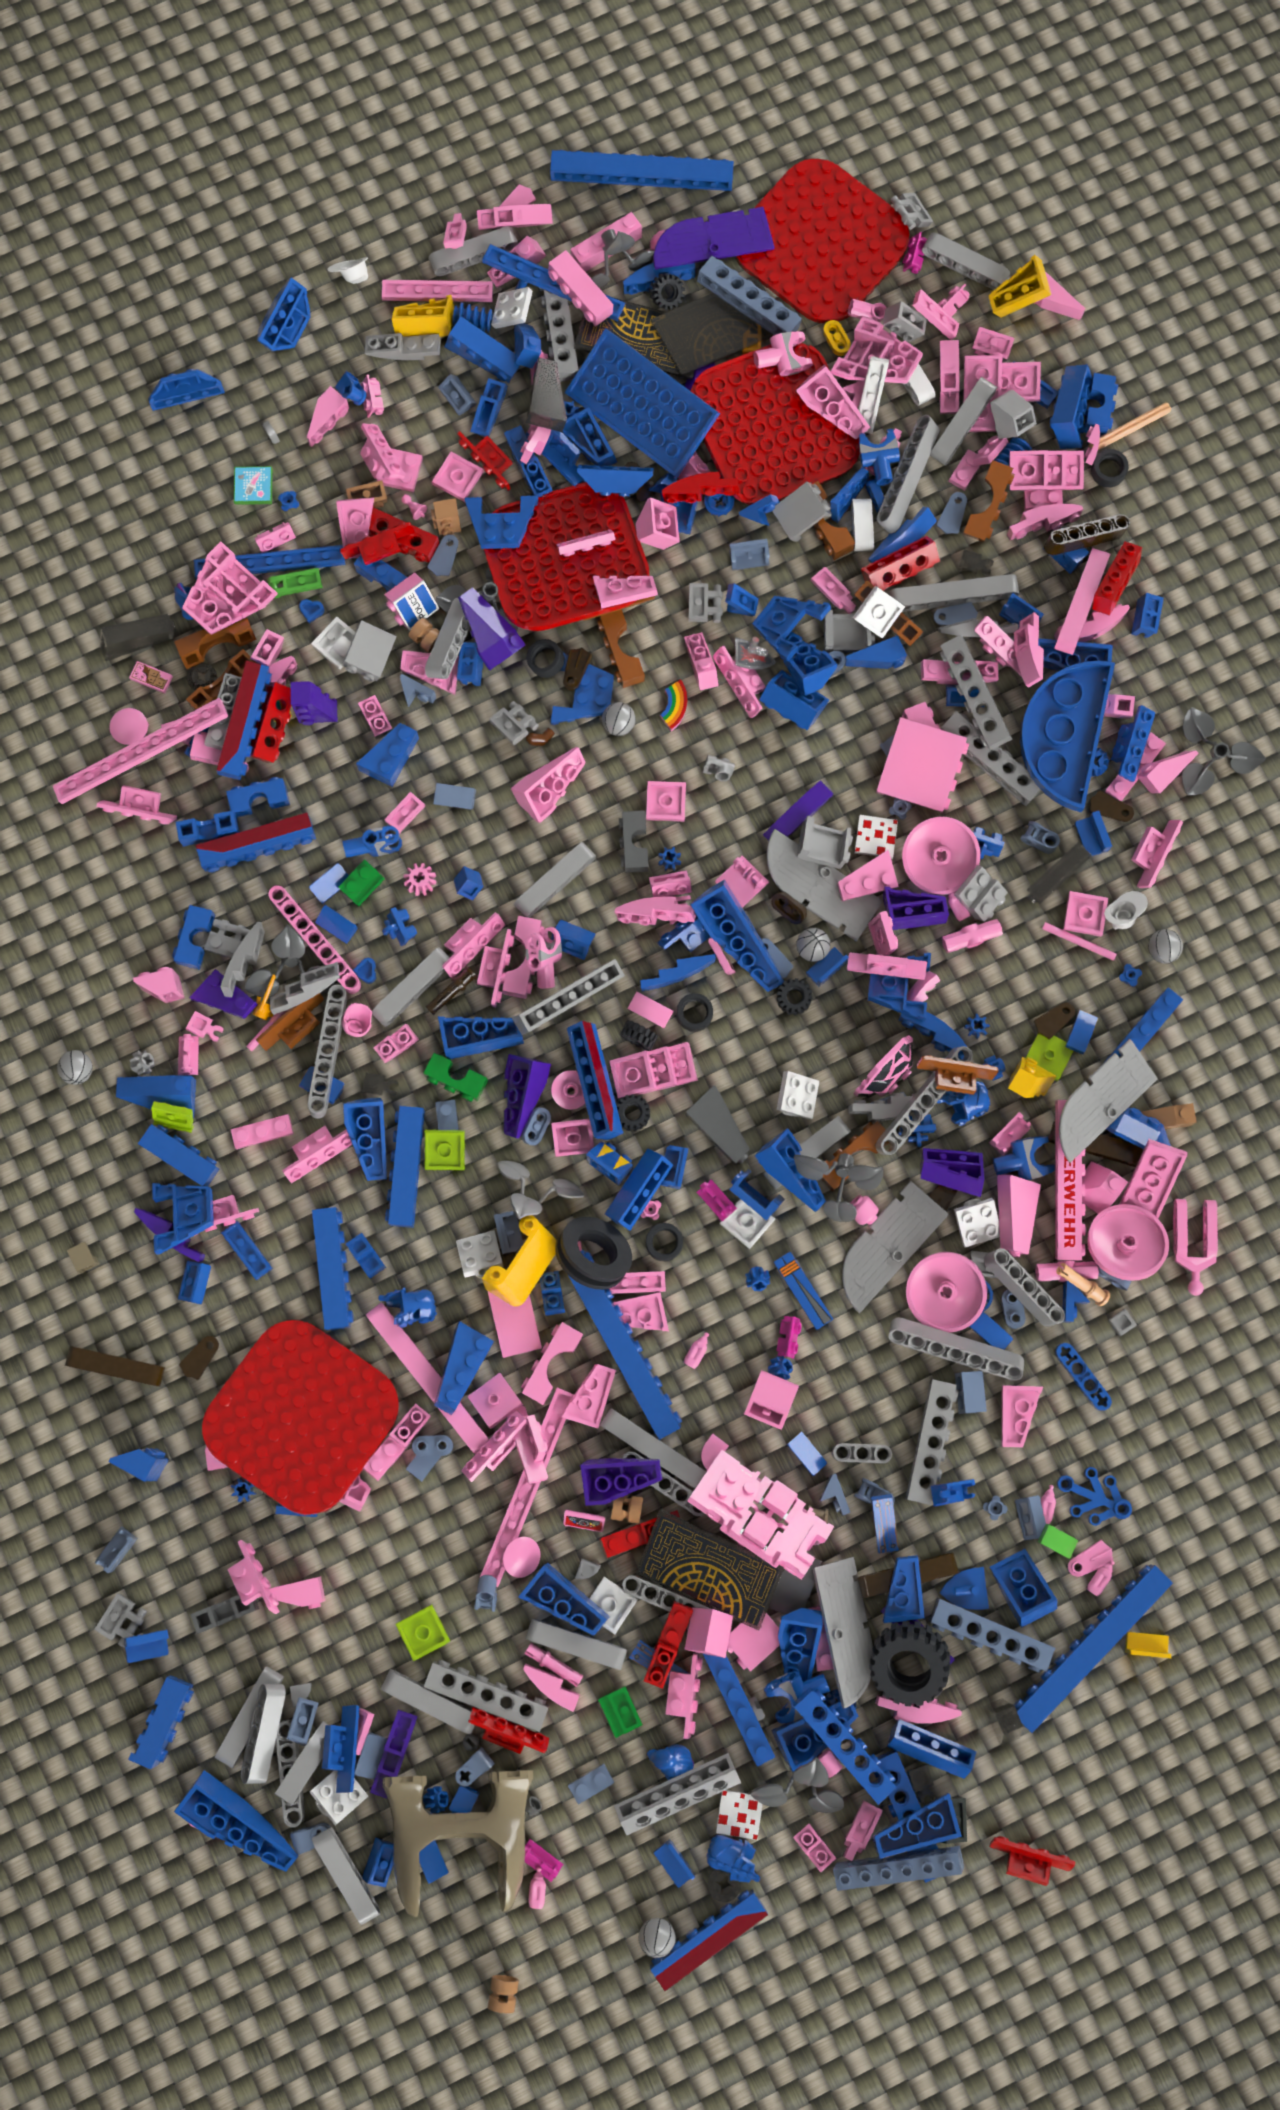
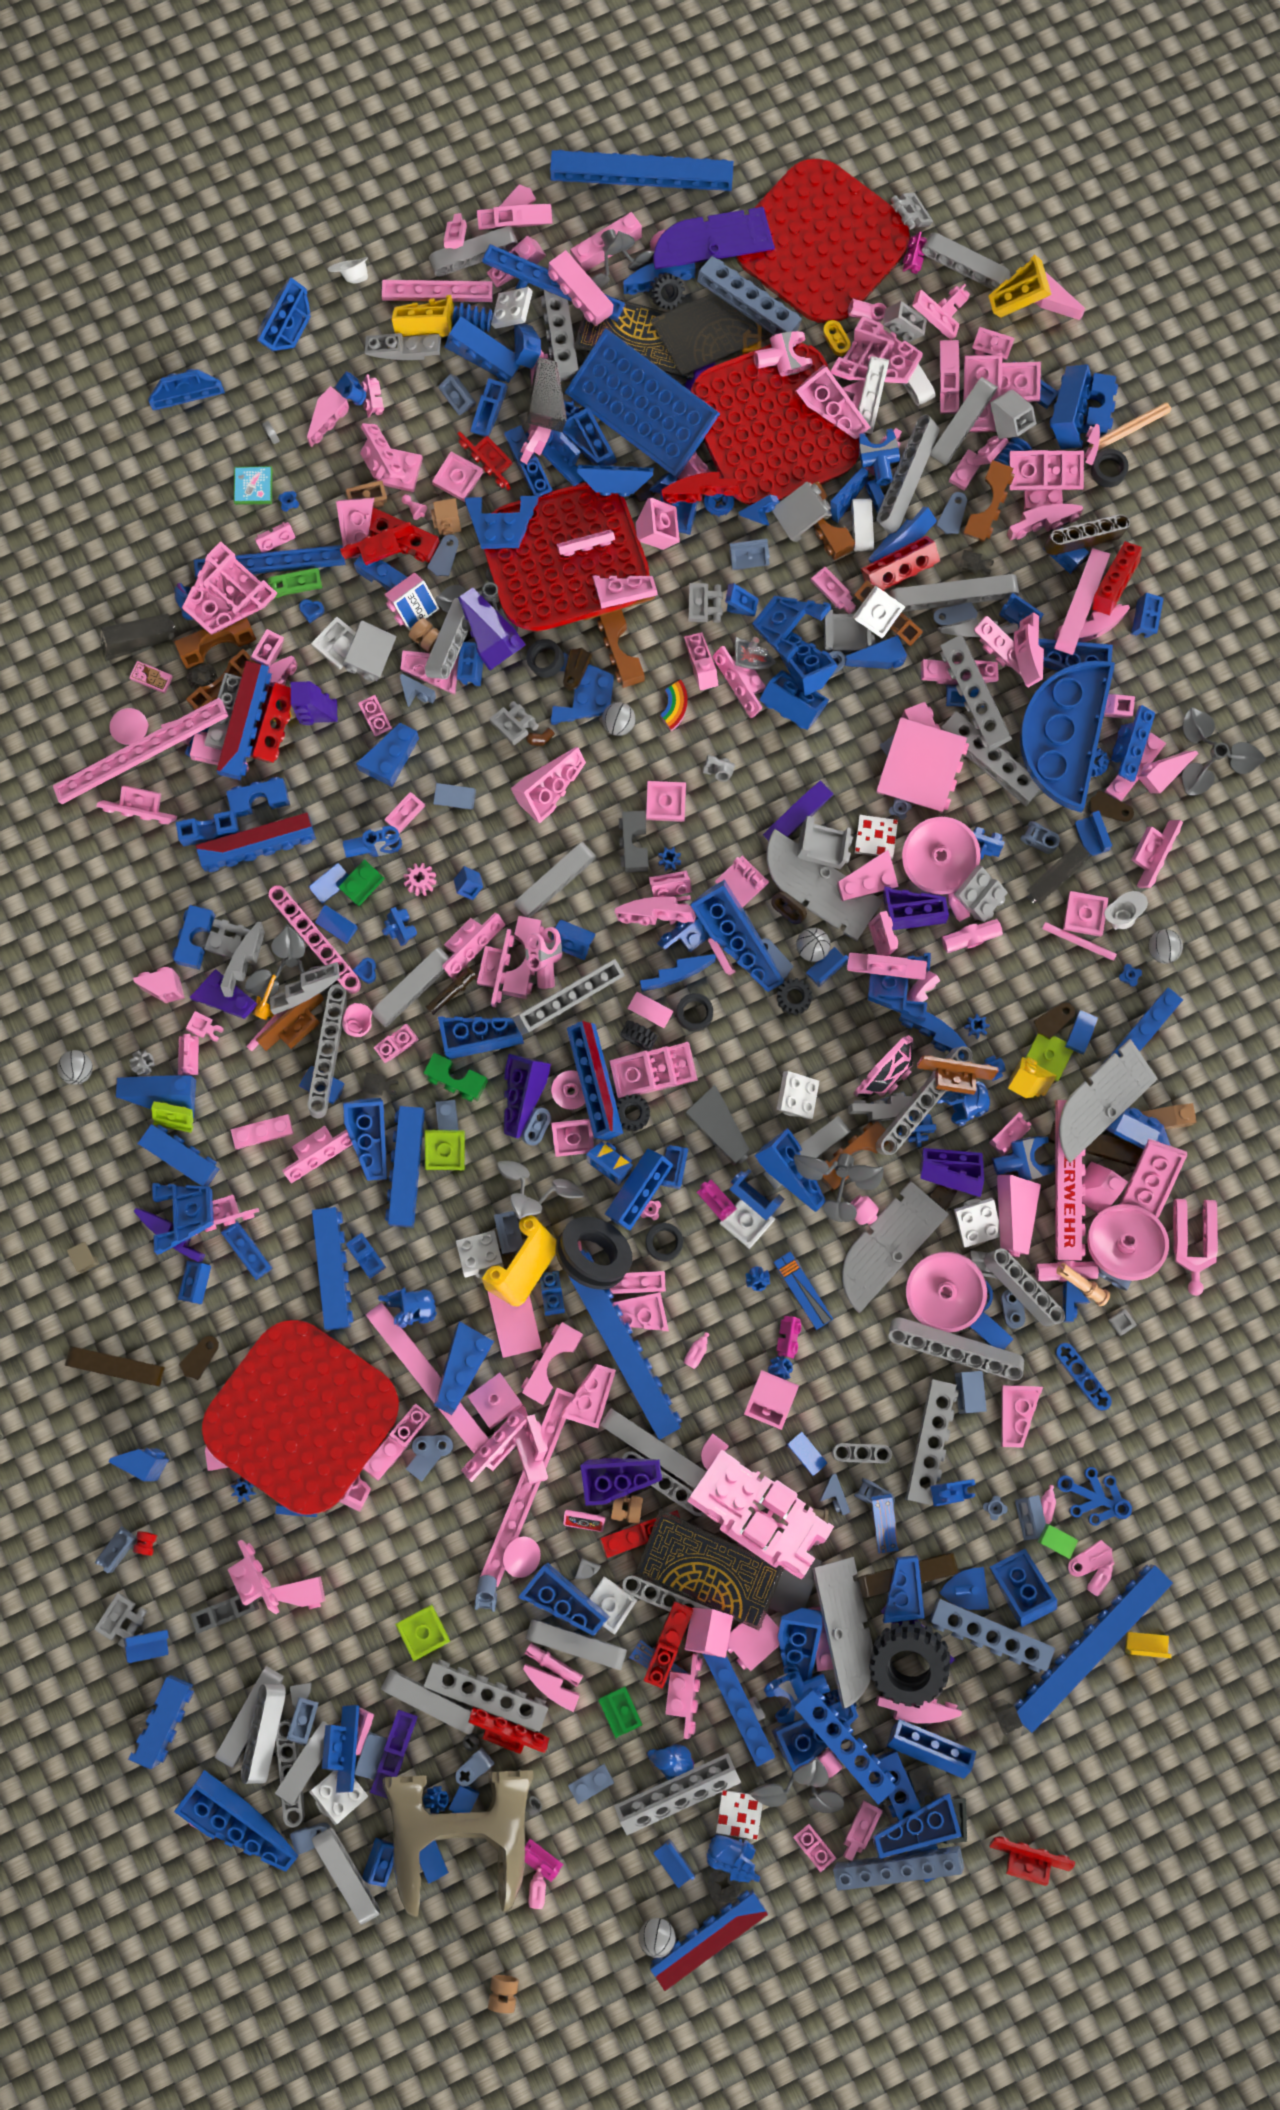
(142, 1547): none -> red wheel

